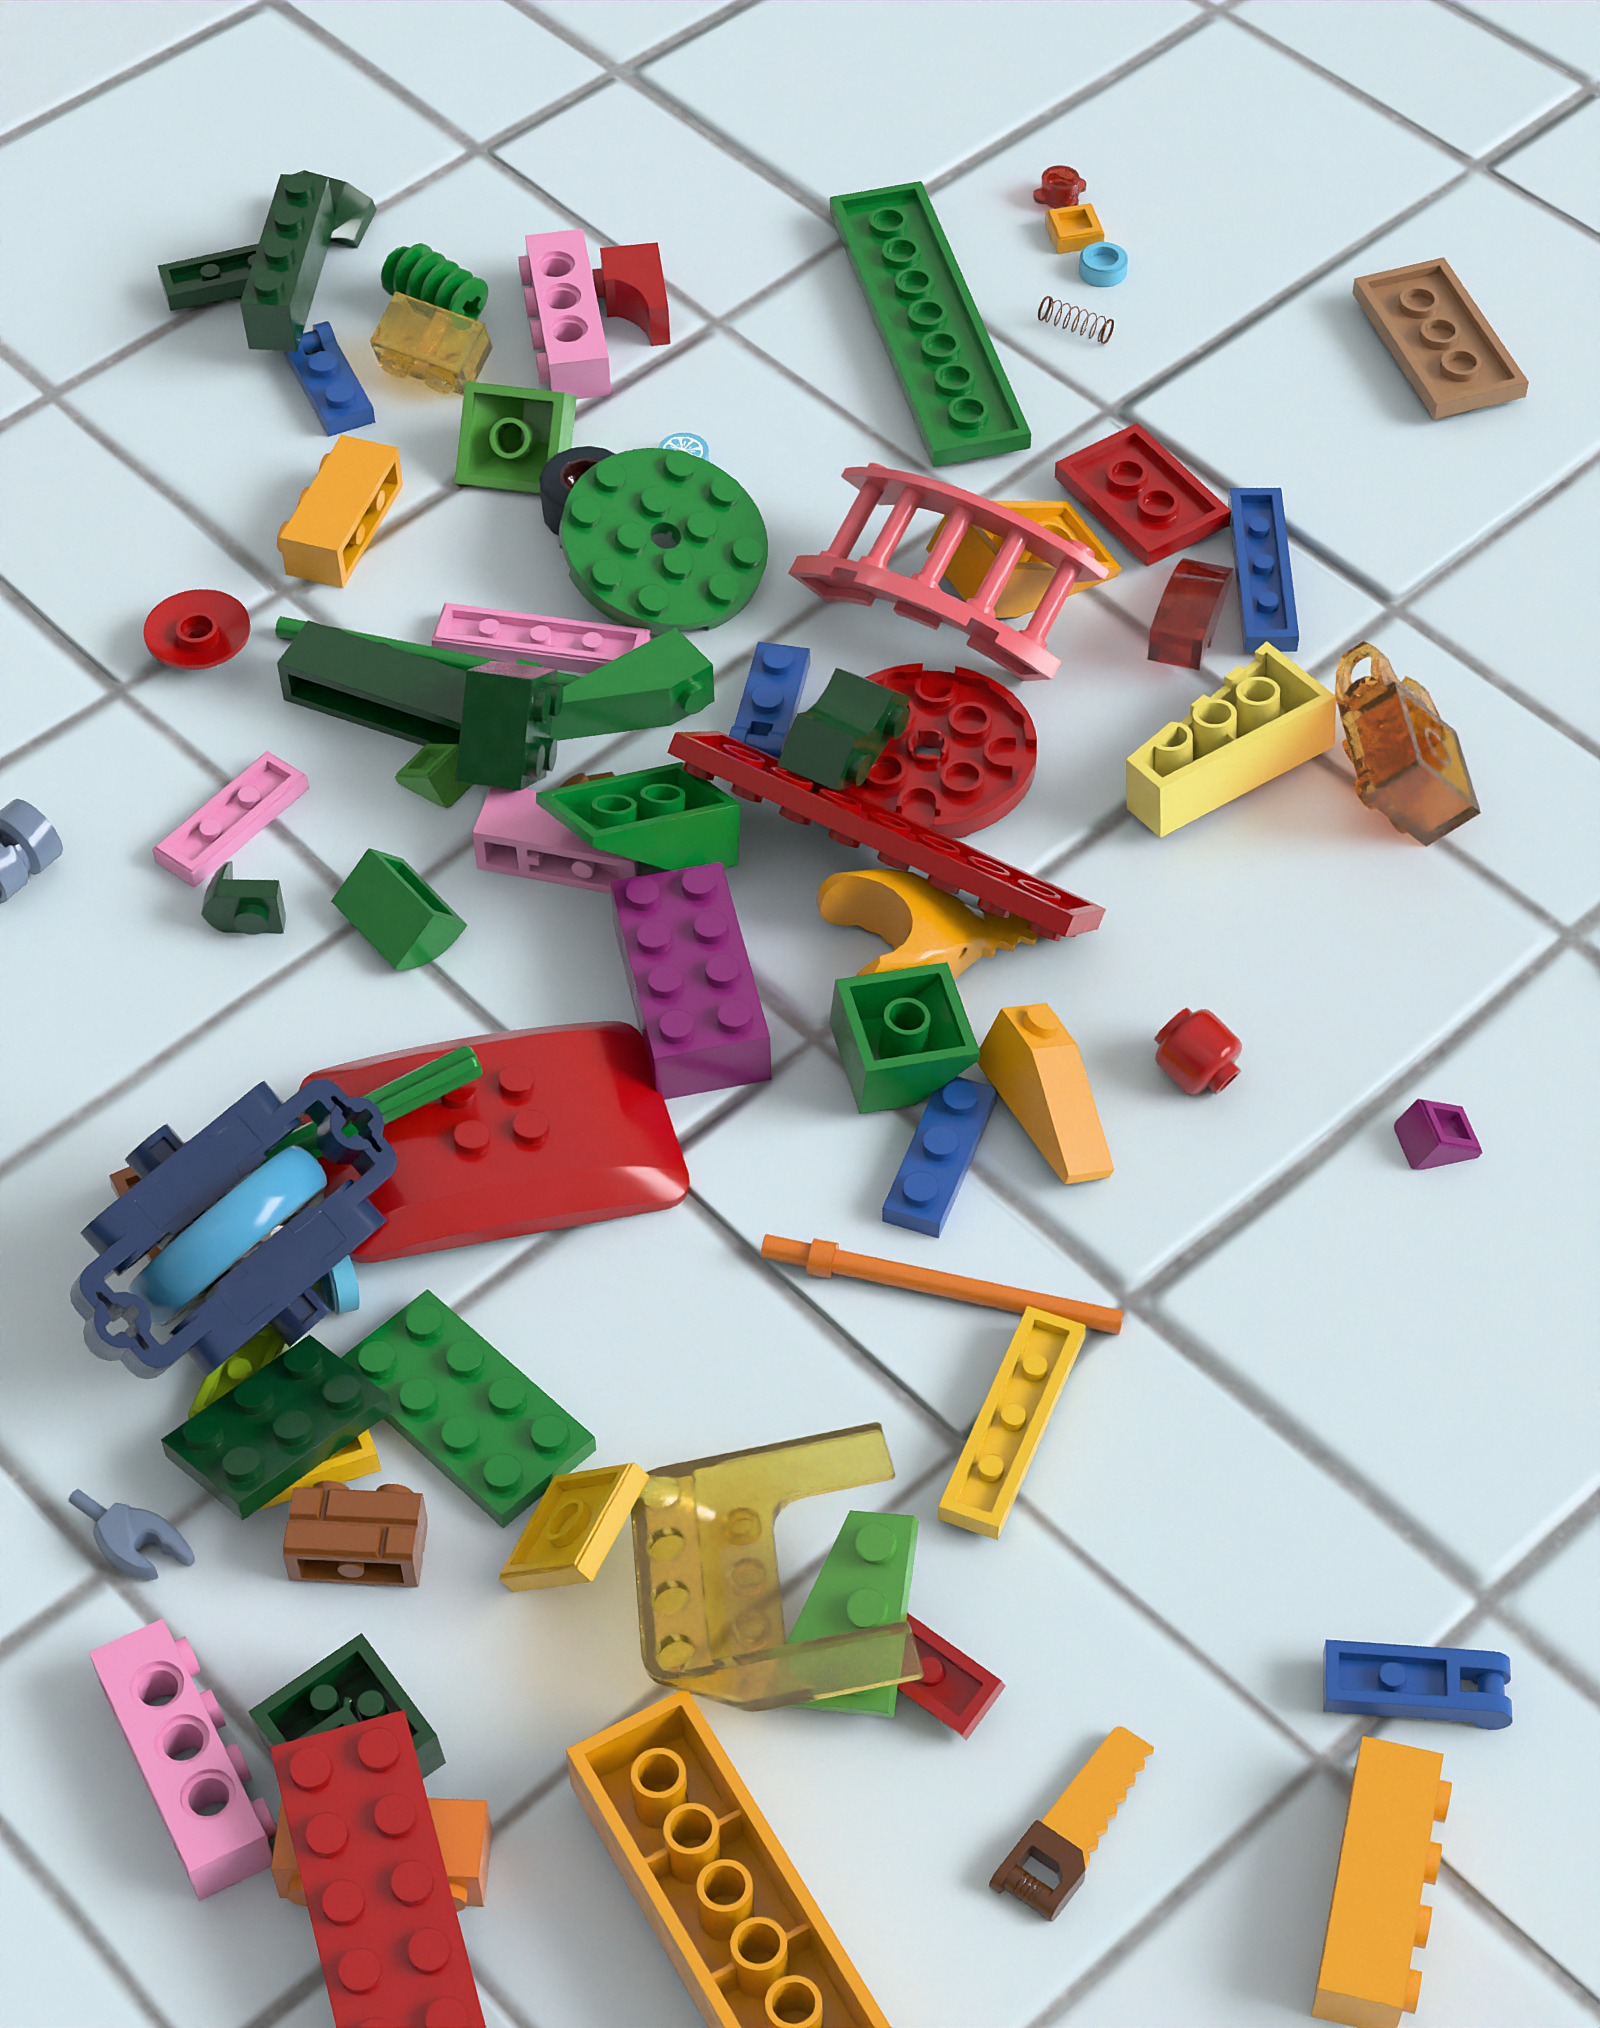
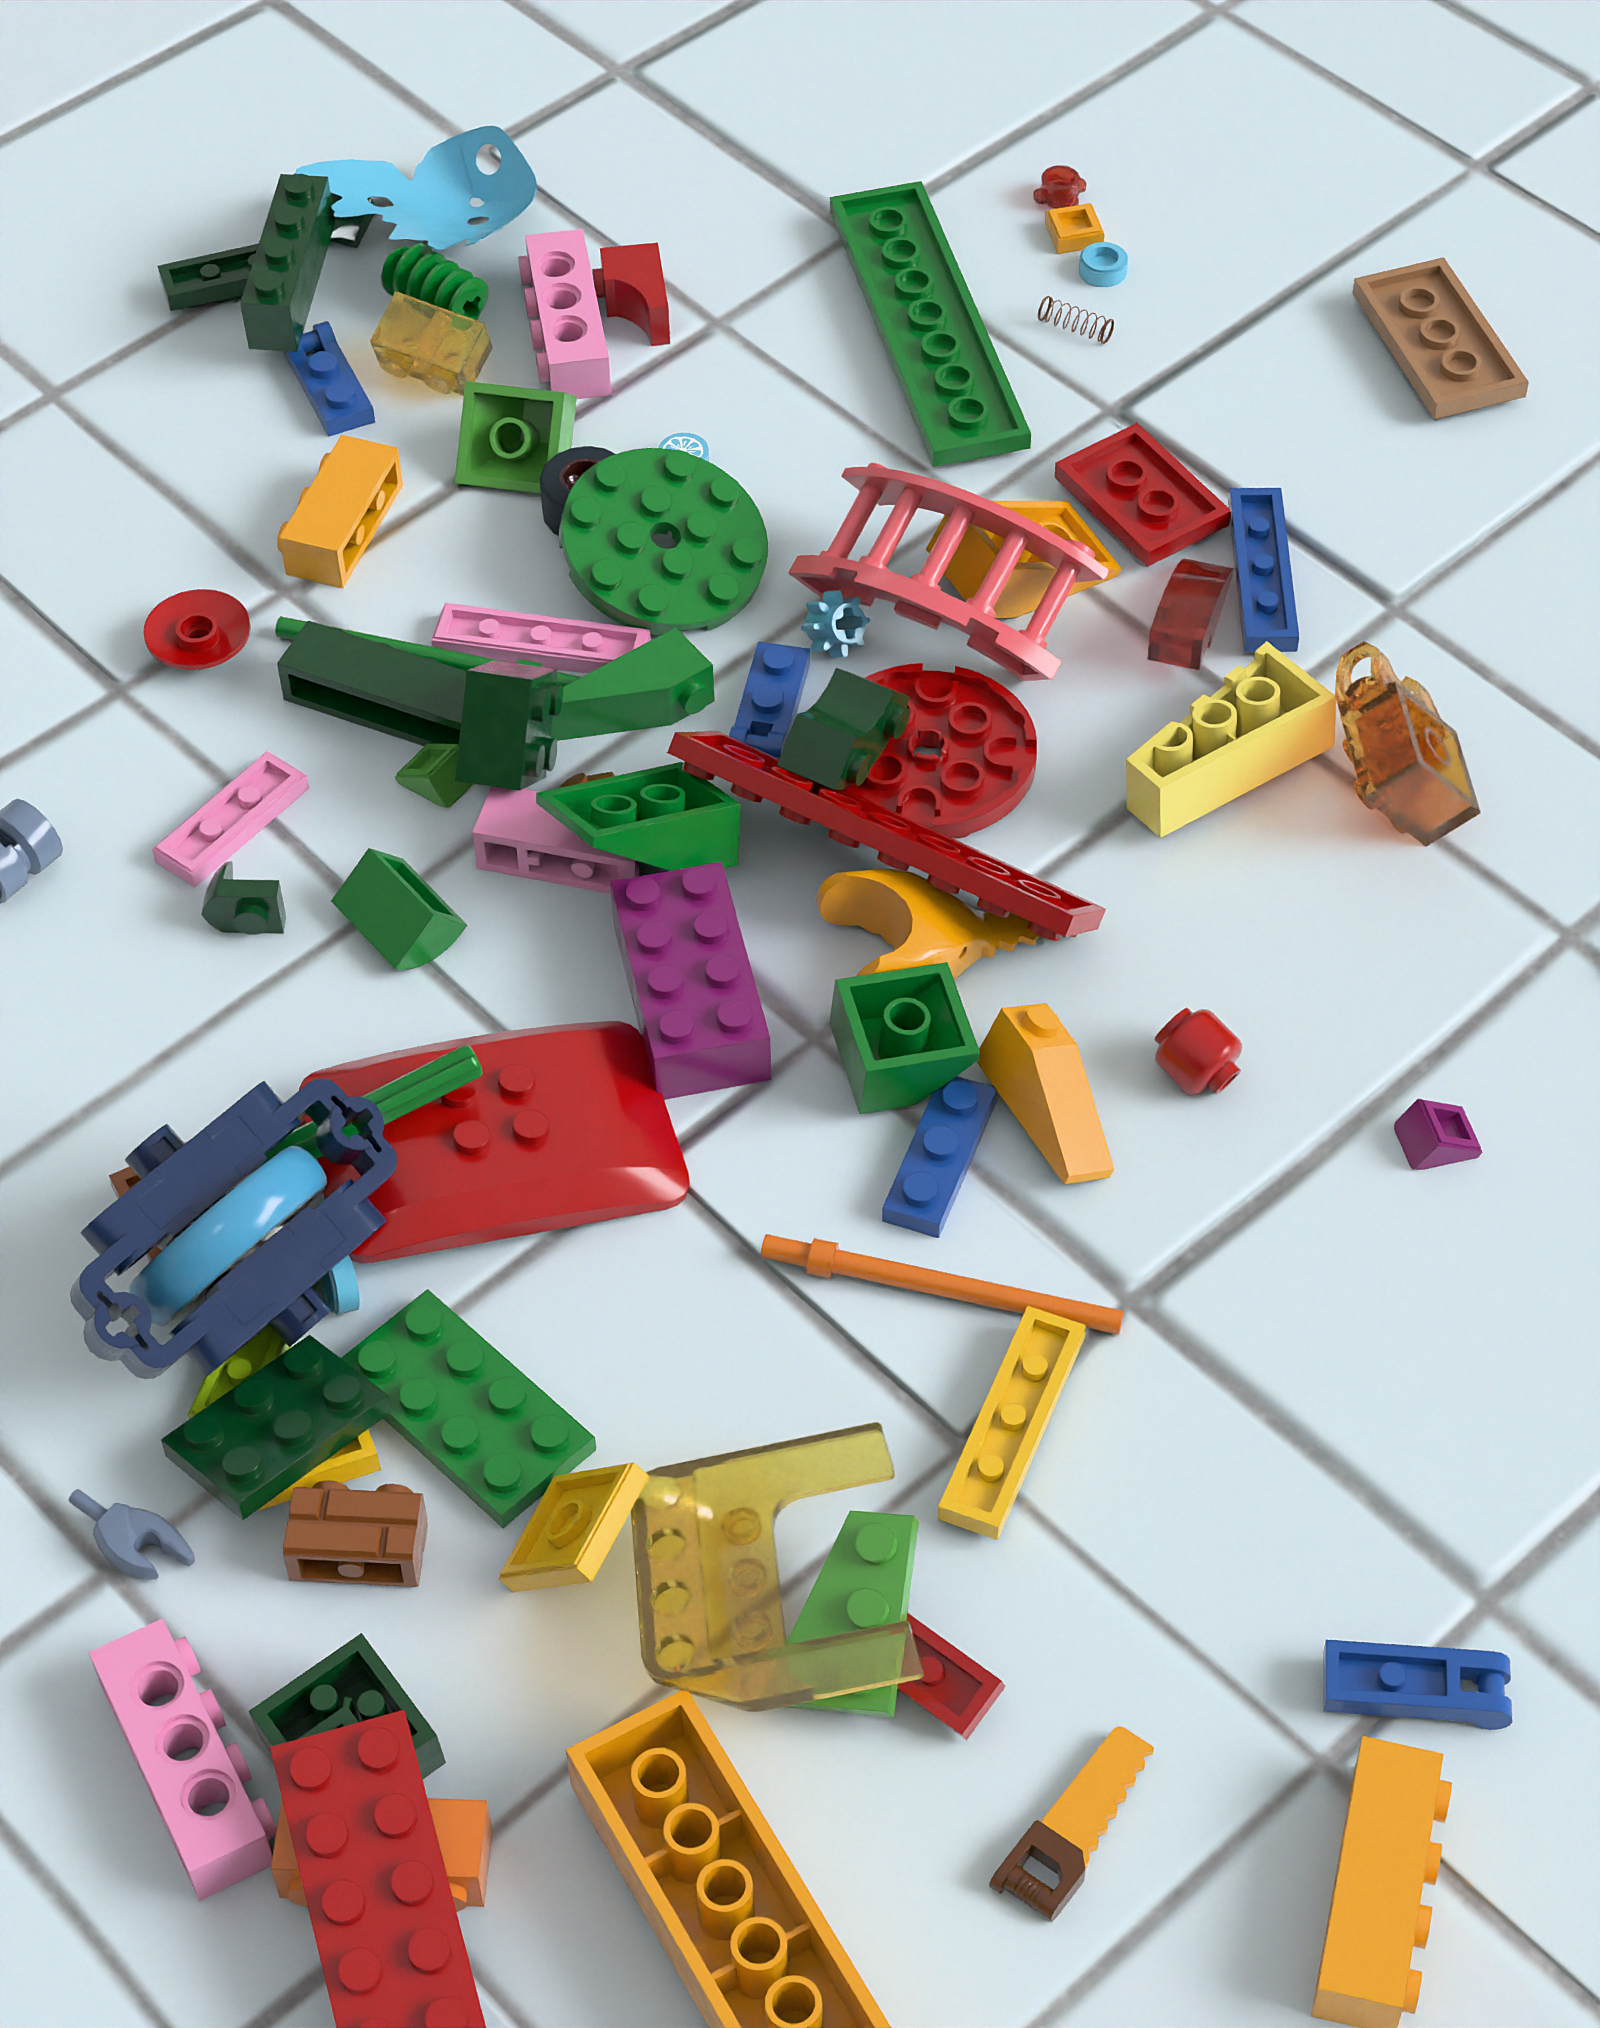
(438, 197): none -> medium azure piece
(835, 624): none -> medium azure gear

